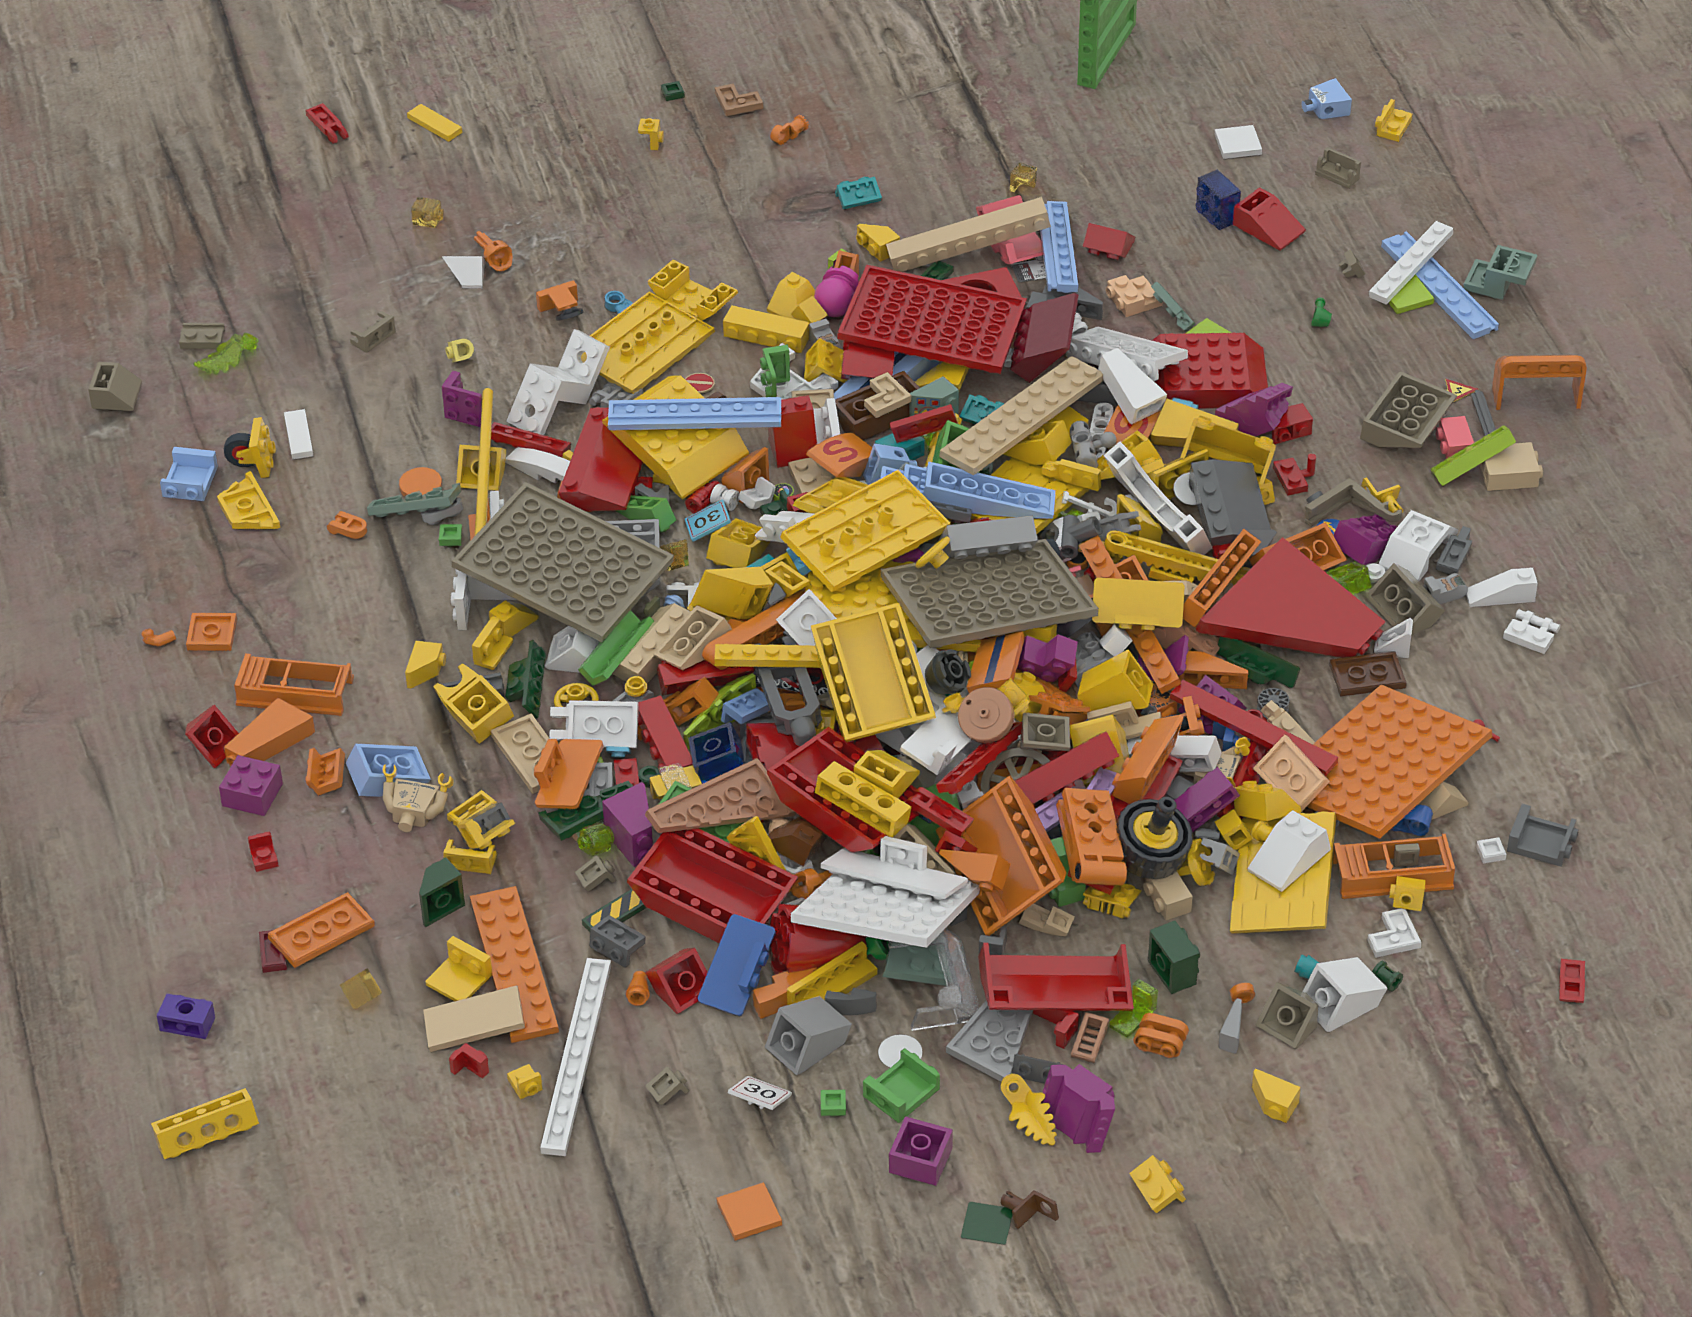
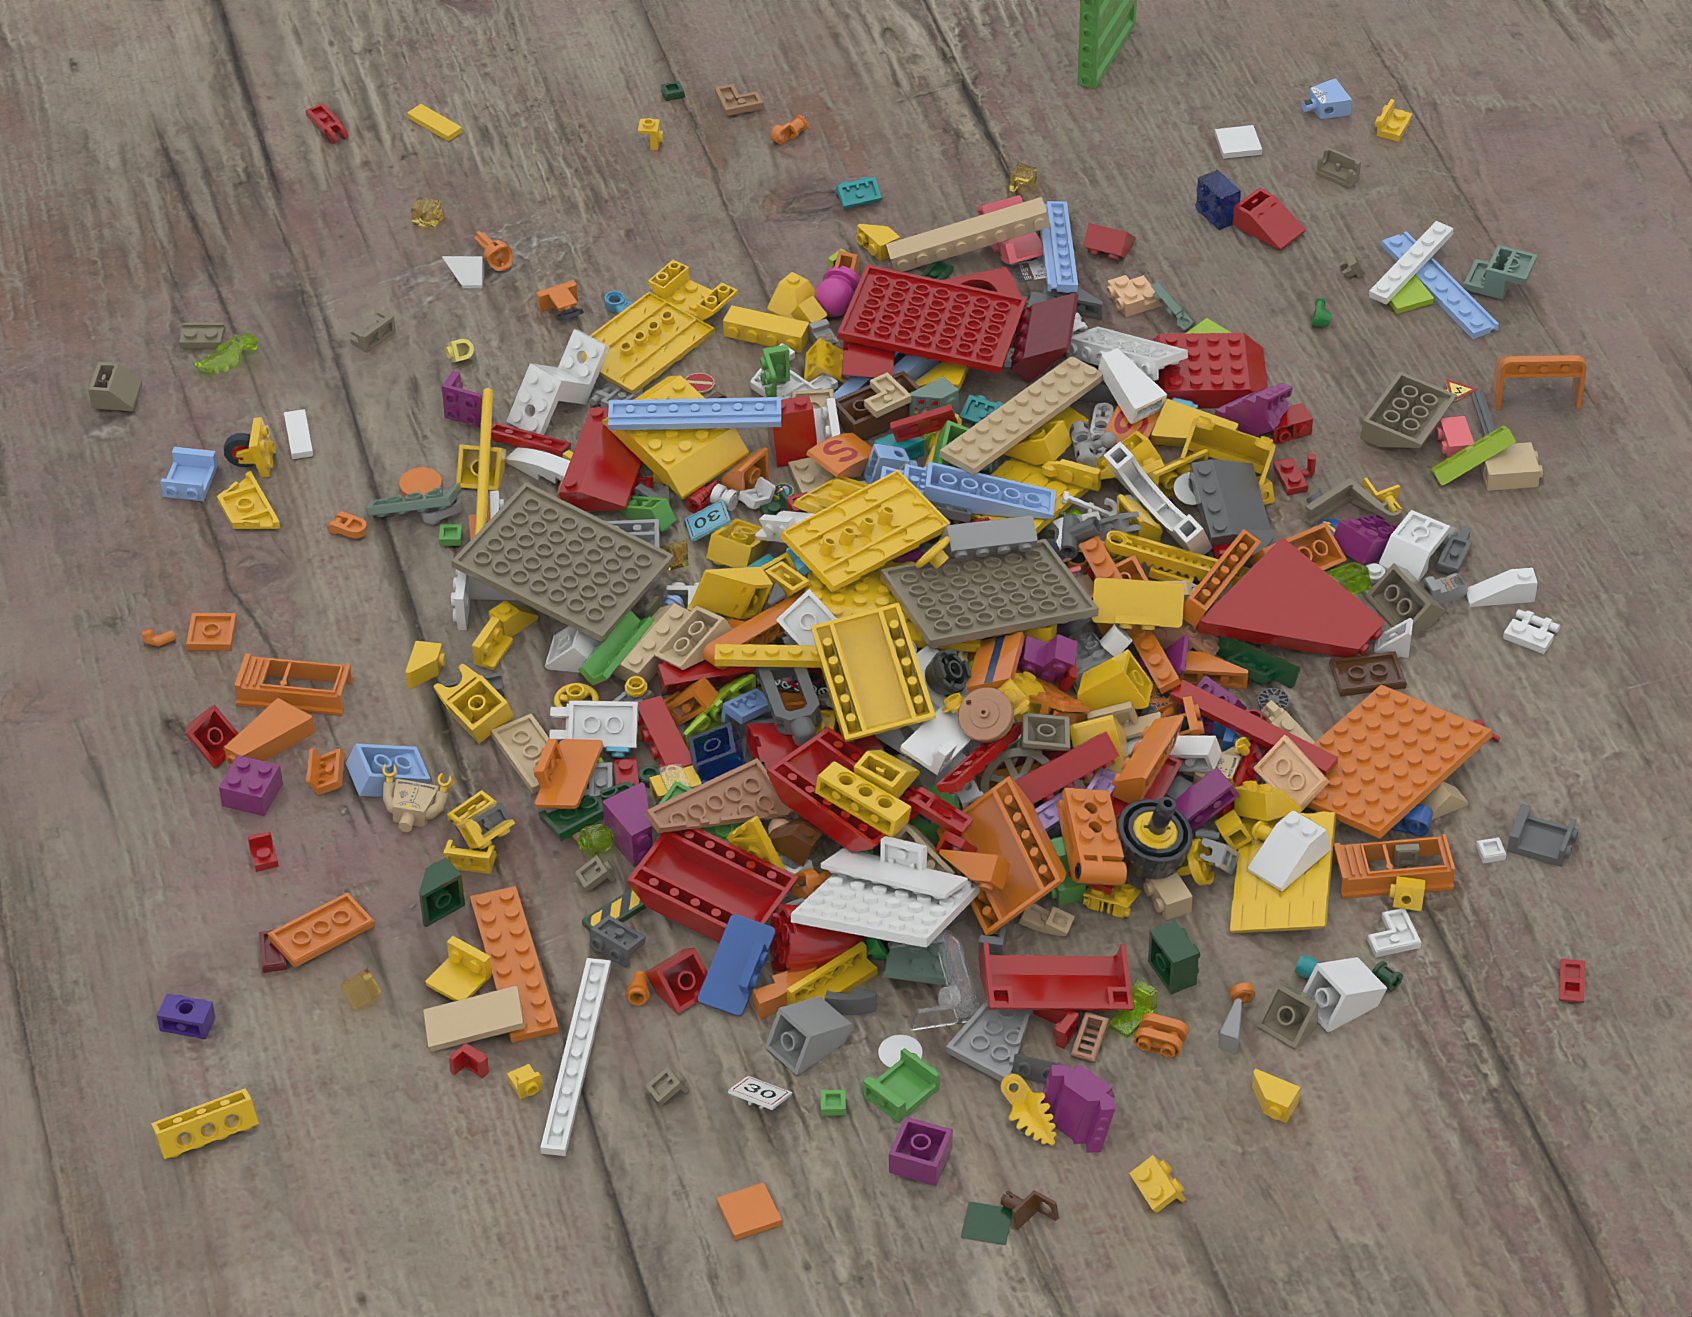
(526, 679): dark green bracket -> none

